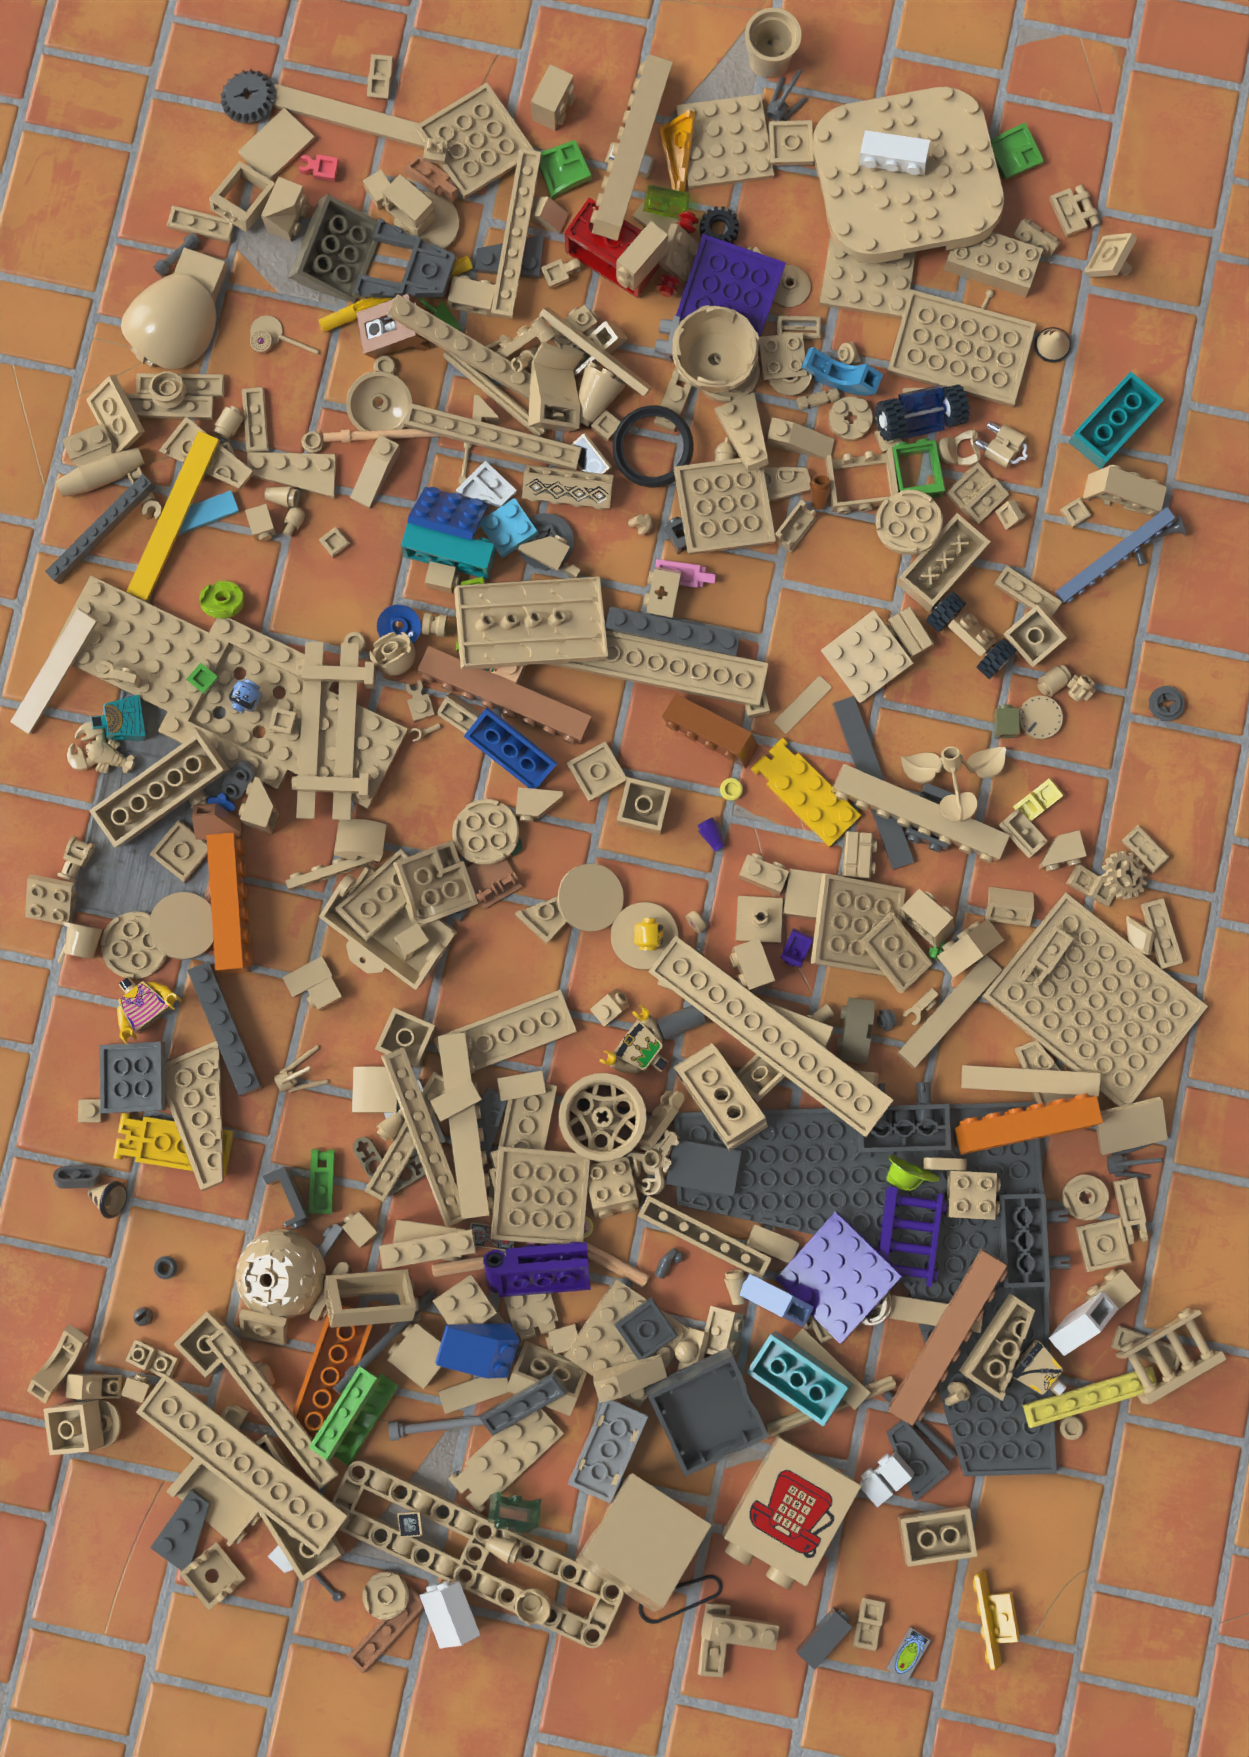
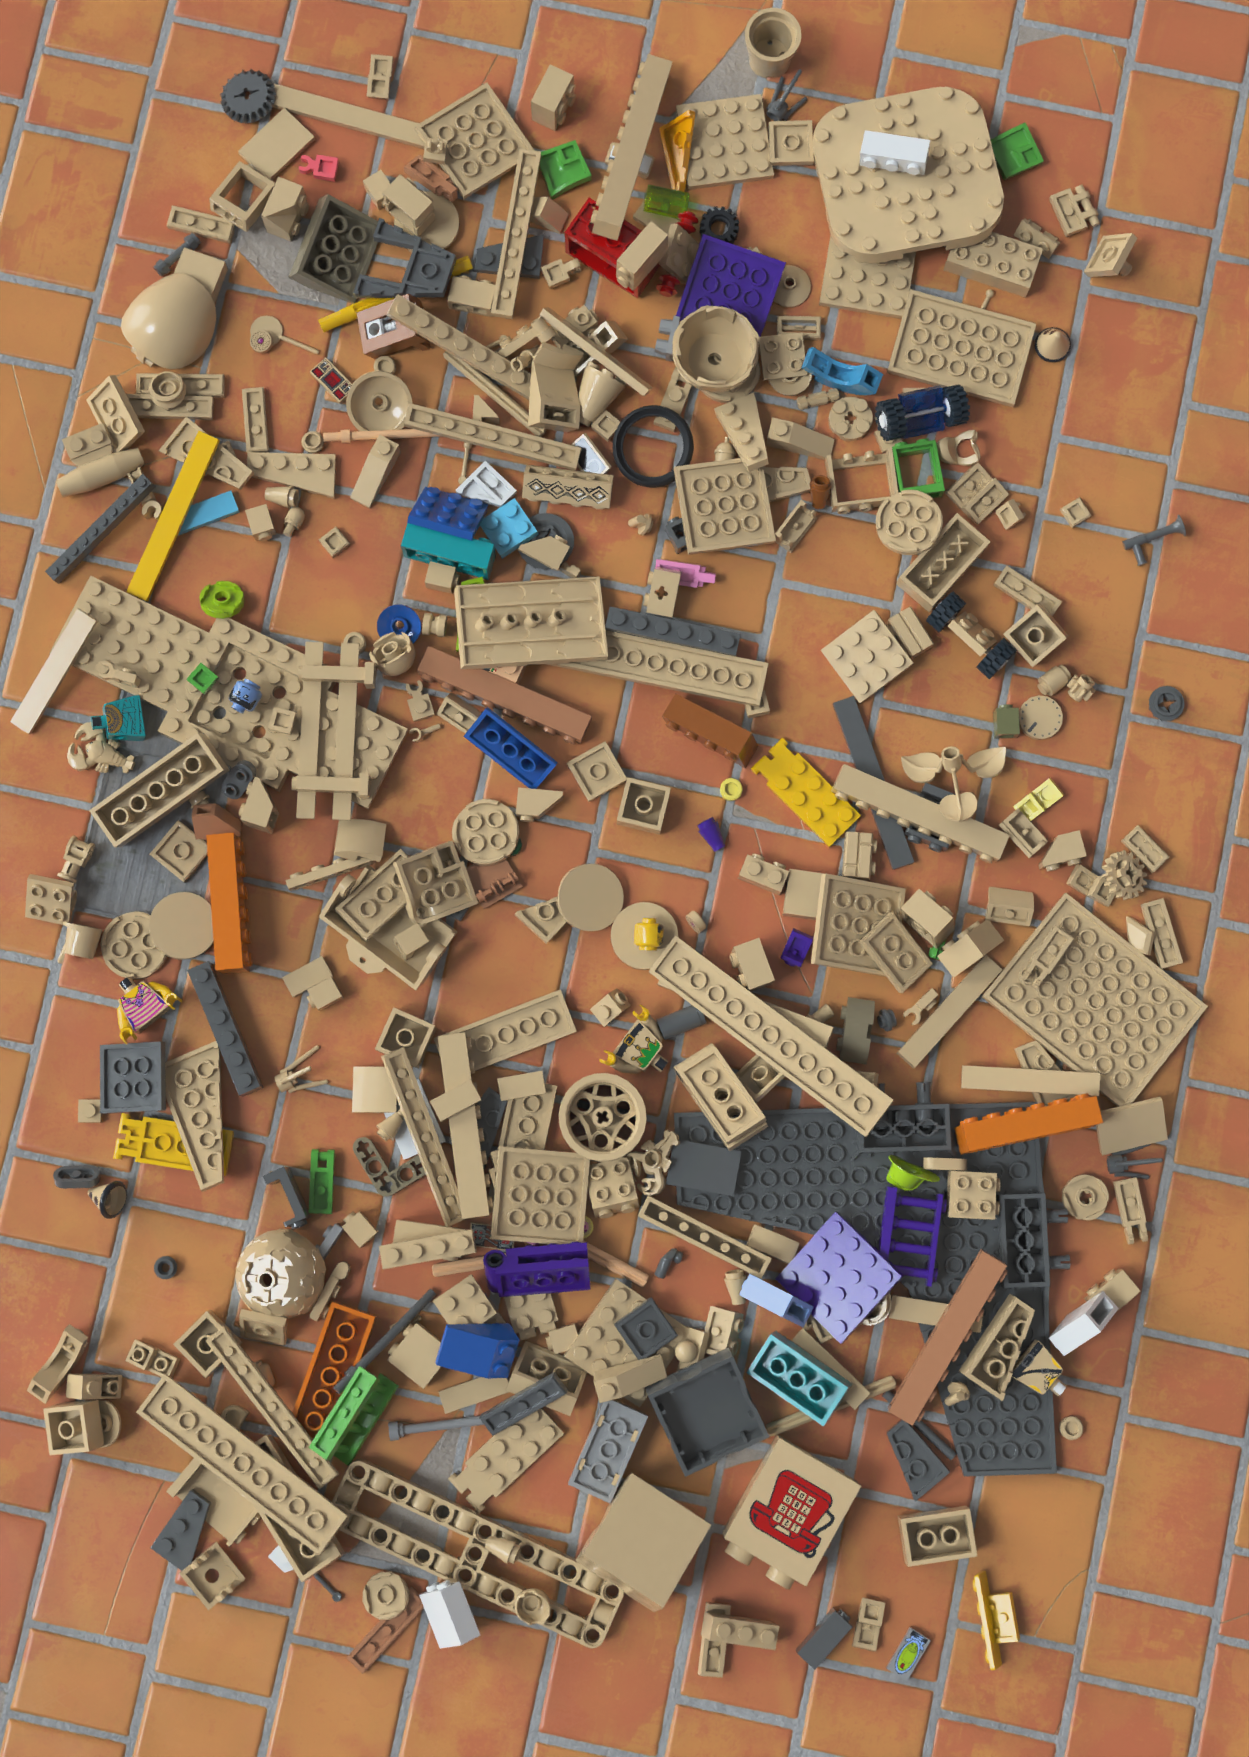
(137, 1388): tan plate -> none
(146, 1320): dark grey hinge -> none
(223, 801): blue piece -> none
(228, 422): tan brick -> none
(331, 380): none -> tile
(370, 1284): tan piece -> none
(402, 1146): tan tile -> none
(410, 1524): slope -> none
(442, 313): bright green piece -> none
(514, 1512): clear green window -> none
(662, 1117): tan hinge -> none
(688, 1607): black piece -> none
(759, 919): tan tile -> none
(802, 704): tan sticker -> none
(848, 354): tan plate -> none
(885, 1478): white piece -> none
(1005, 445): tan piece -> none
(1085, 1398): light yellow tile -> none
(1103, 1244): tan tile -> none
(1115, 420): teal brick -> none
(1115, 555): sand blue piece -> none
(1125, 1335): tan tile -> none
(1126, 489): tan wedge -> none
(1189, 1370): tan fence -> none

